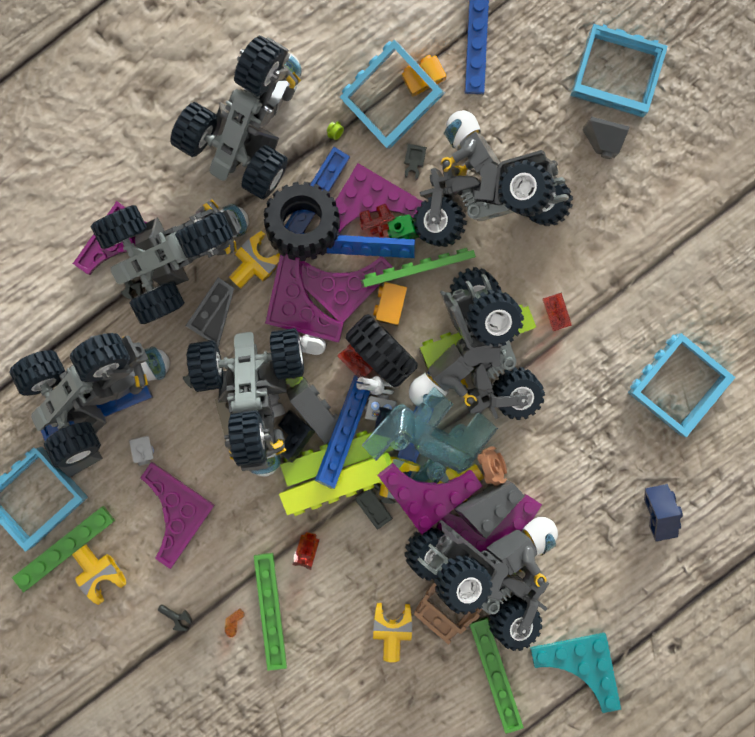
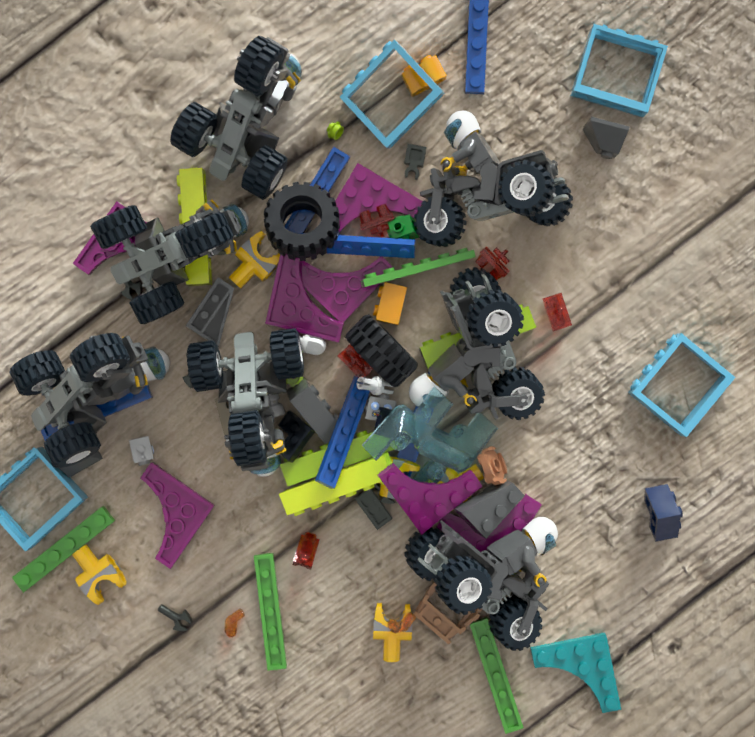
(192, 197): none -> neon yellow brick
(401, 626): none -> clear orange arm
(487, 256): none -> clear red hips

